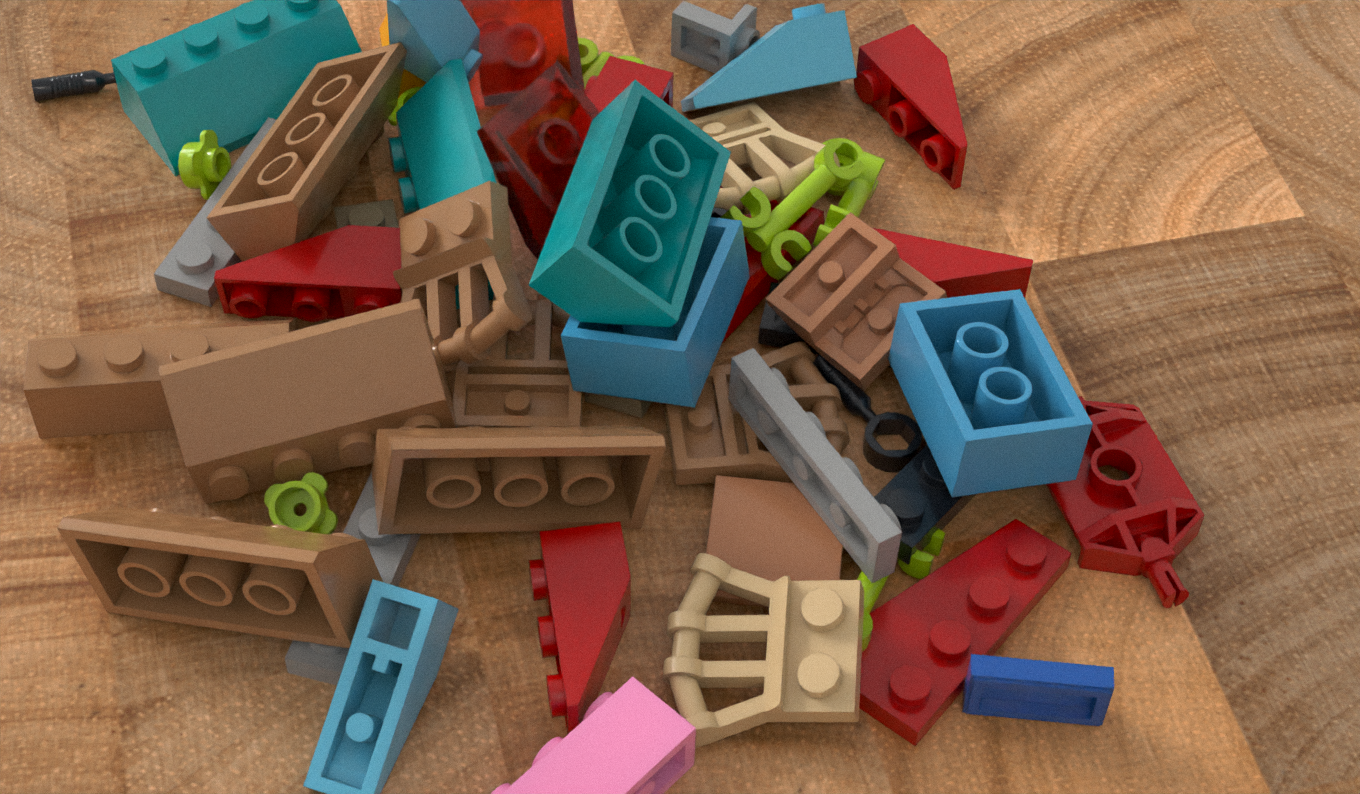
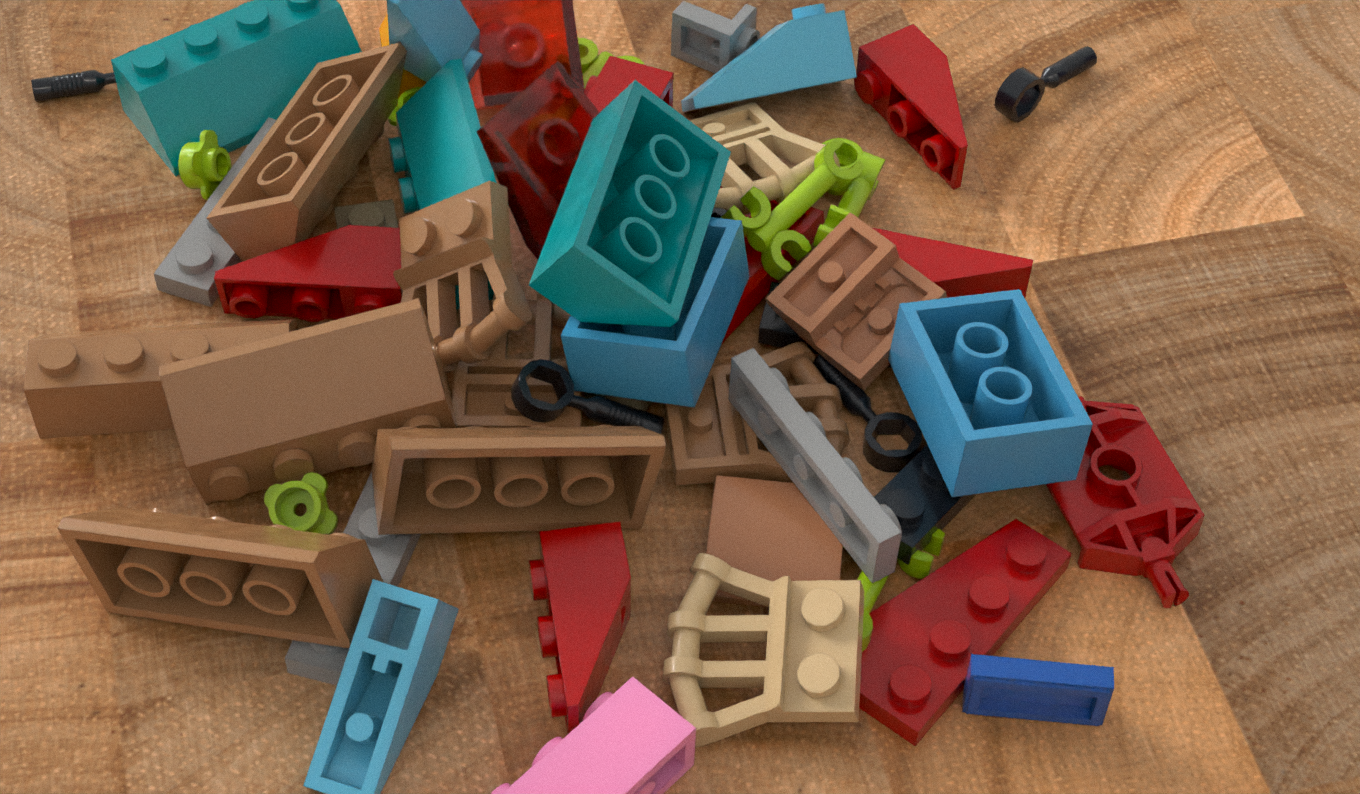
(595, 408): none -> black piece
(1024, 89): none -> black piece

